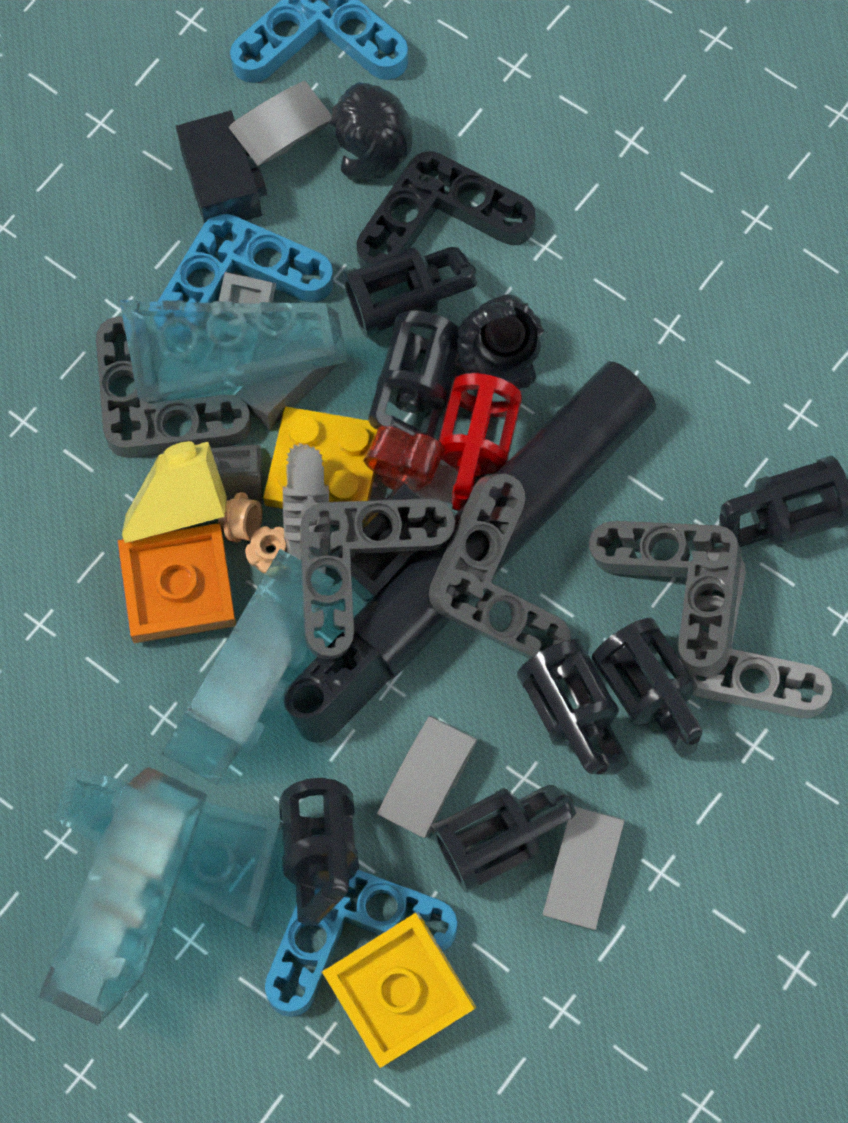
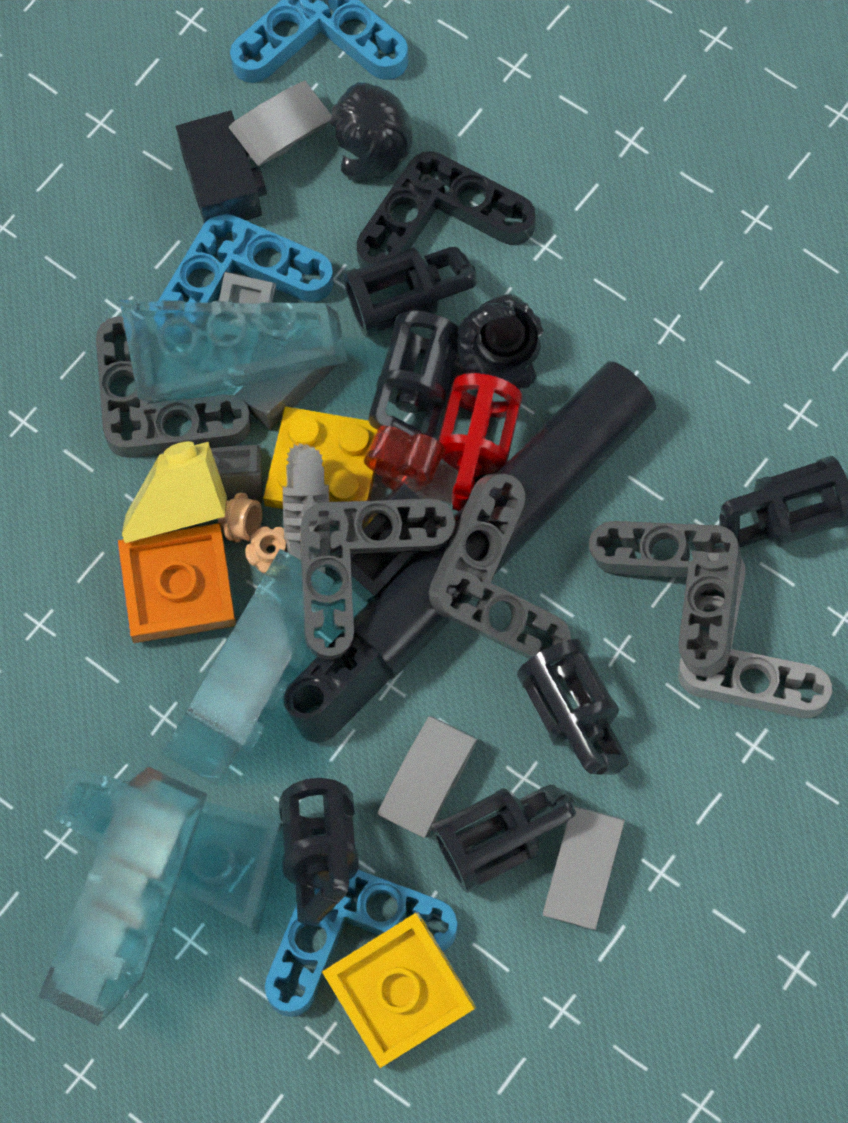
(660, 698): black piece -> none

